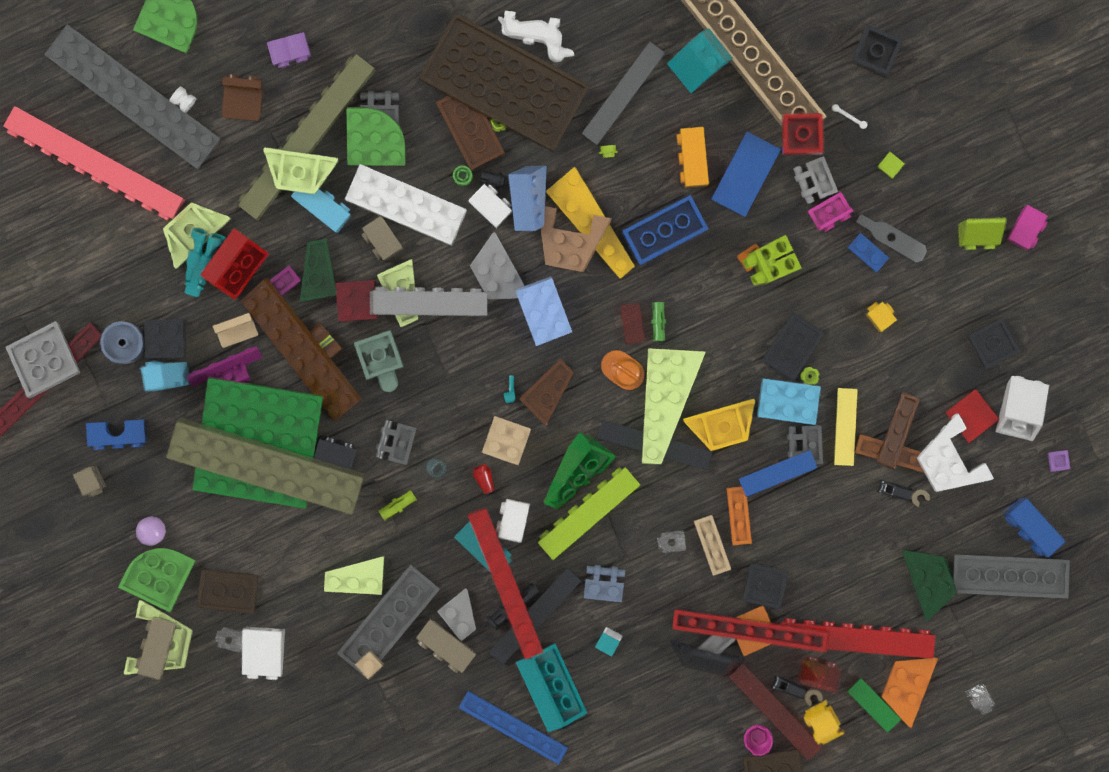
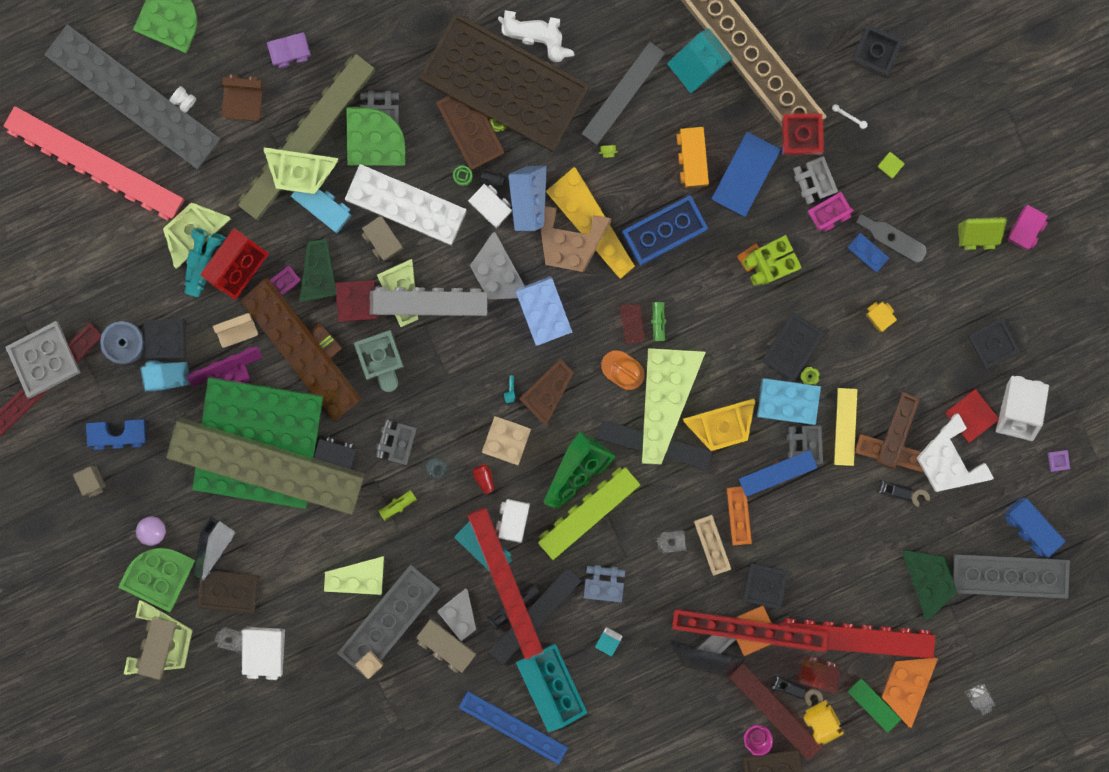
(211, 544): none -> slope

